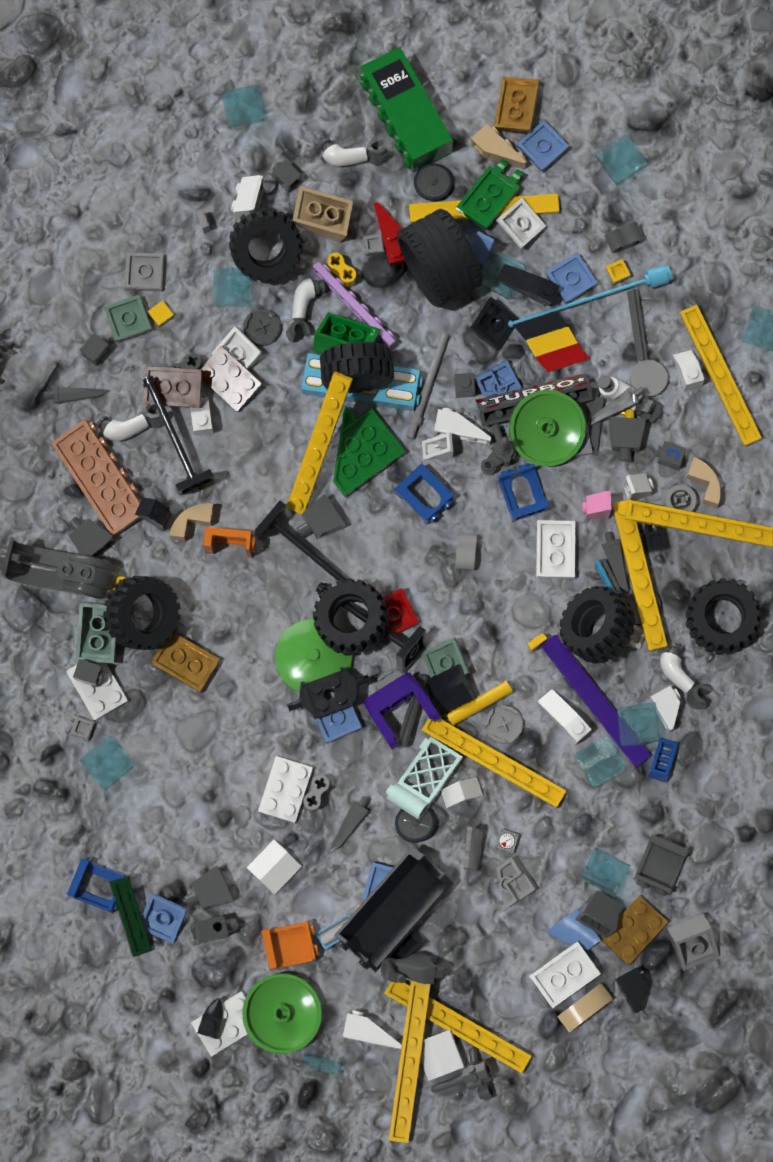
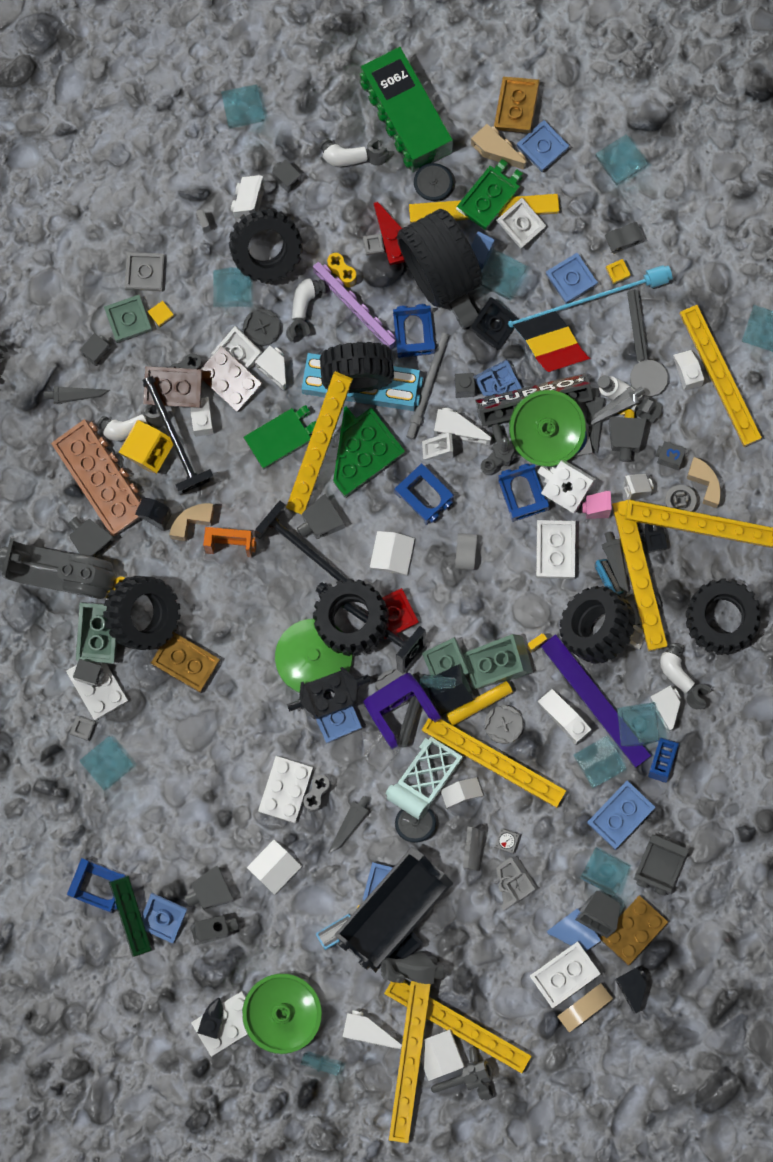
(146, 447): none -> yellow slope
(273, 366): none -> white slope
(280, 437): none -> green tile
(289, 945): orange panel -> none
(322, 213): tan slope -> none
(341, 330): green slope -> none
(392, 552): none -> white slope
(418, 349): none -> blue panel
(437, 682): none -> clear light blue axle
(463, 311): none -> dark grey axle
(498, 662): none -> sand green slope
(528, 284): black slope -> none
(562, 475): none -> white hinge
(621, 815): none -> medium blue plate
(693, 942): light grey slope -> none

